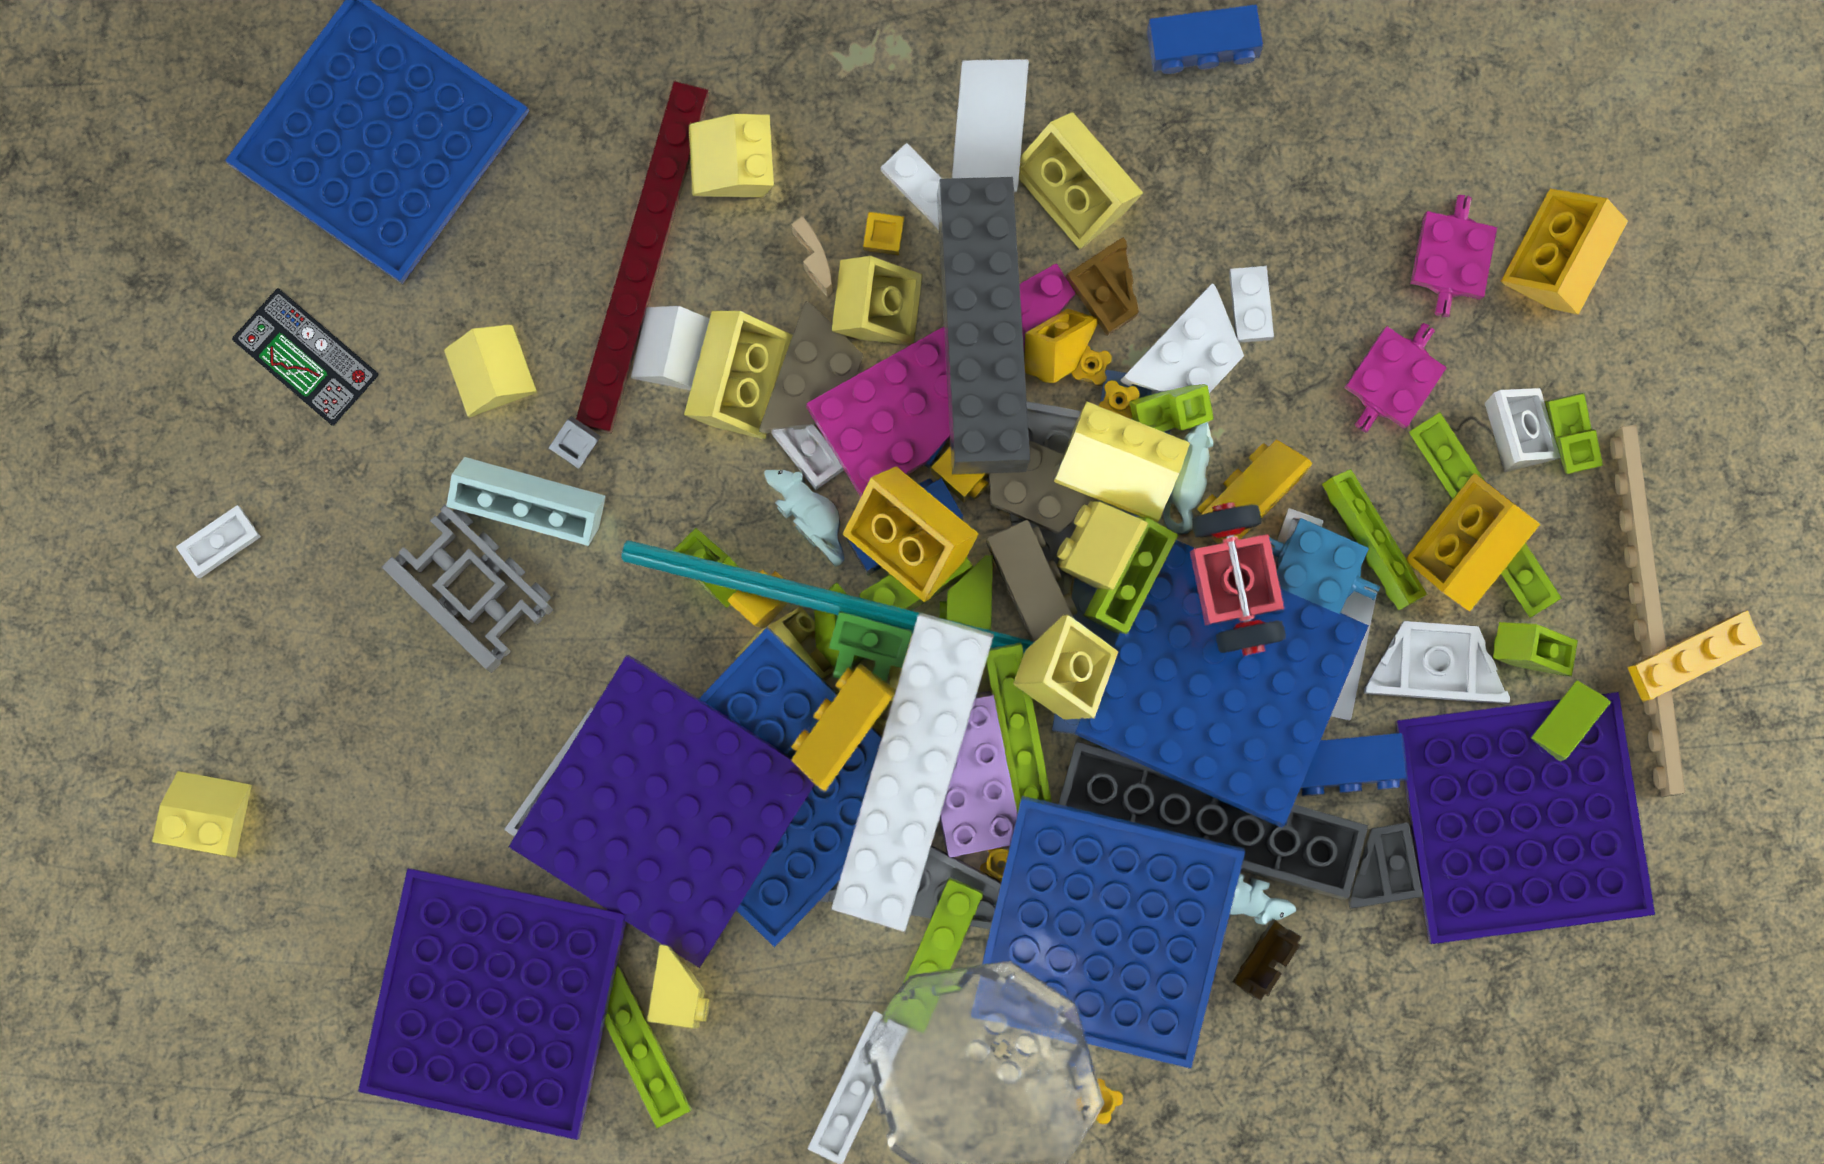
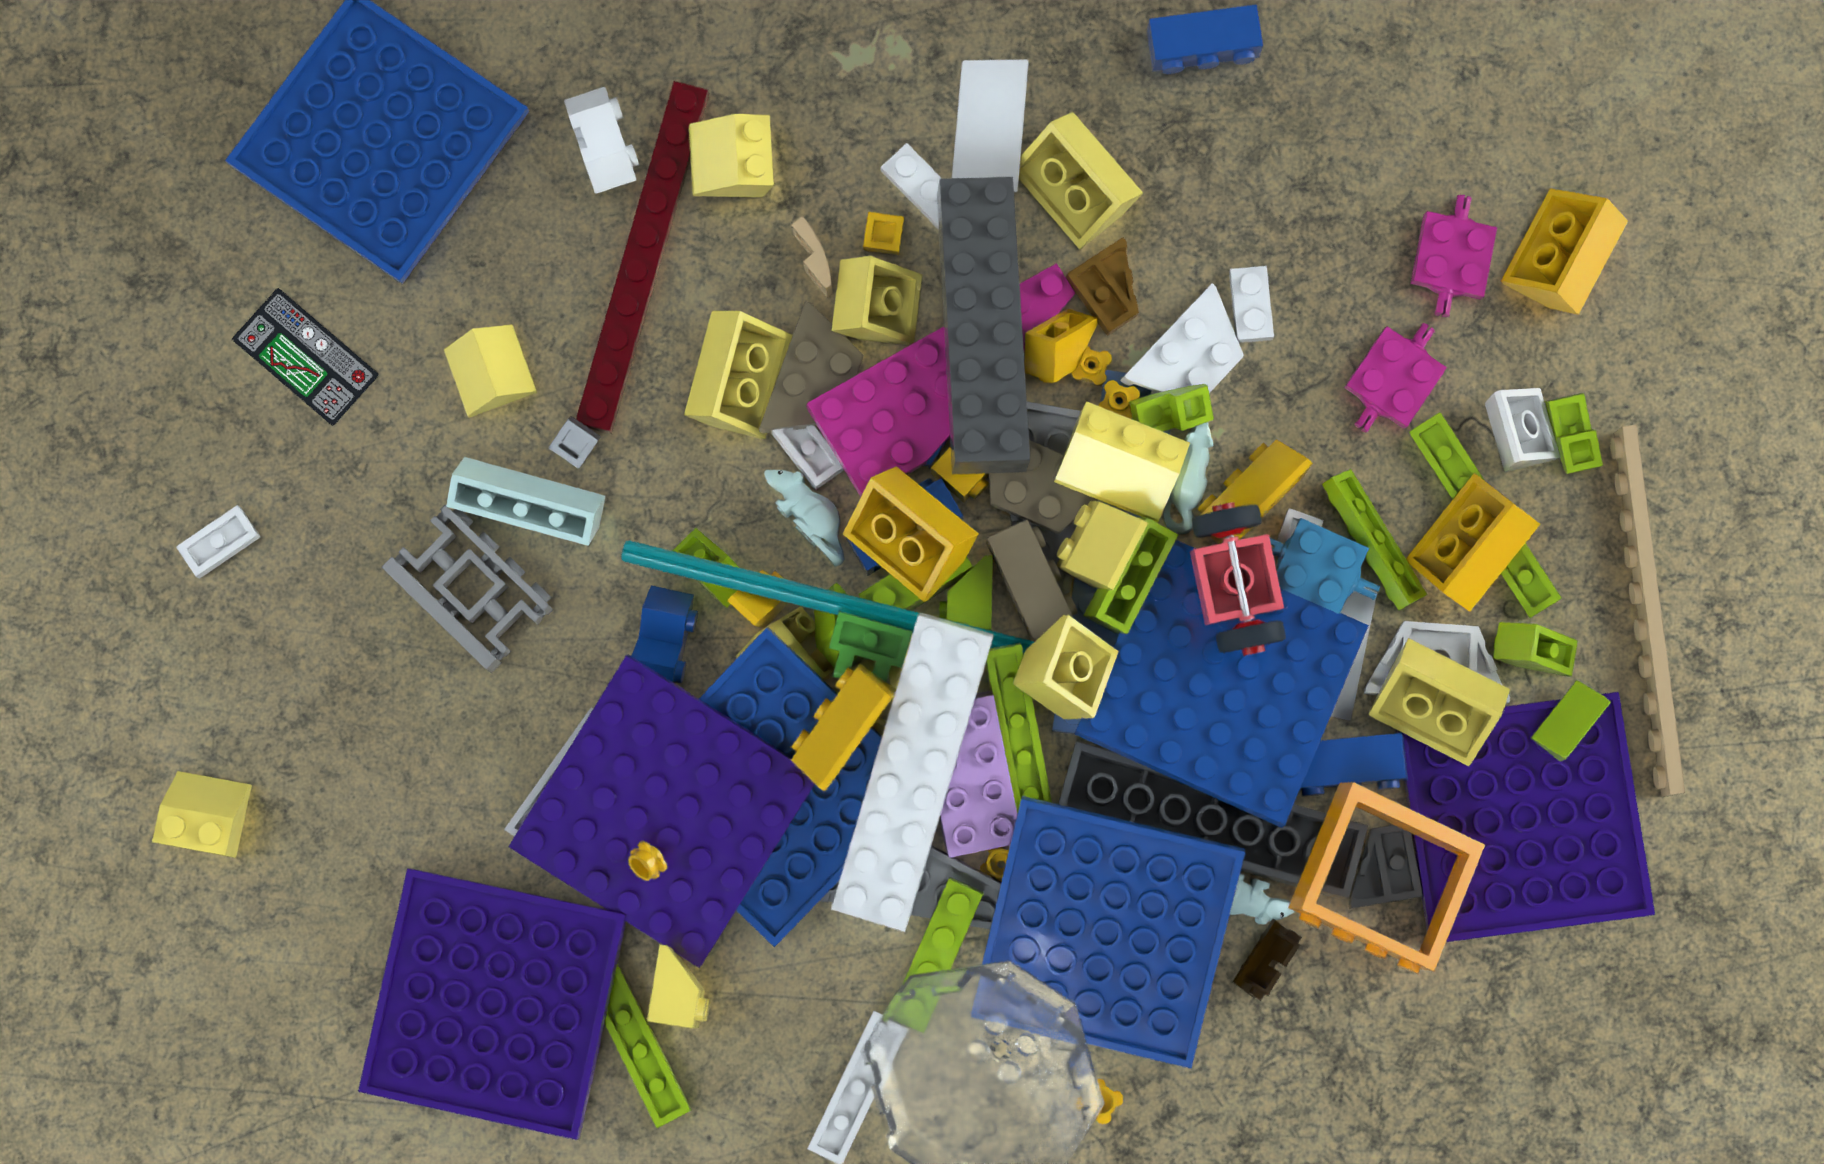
(600, 139): none -> white brick
(646, 861): none -> yellow plate
(664, 631): none -> blue brick
(669, 346): white slope -> none
(1323, 853): none -> light orange window
(1439, 702): none -> light yellow slope
(1694, 656): yellow plate -> none

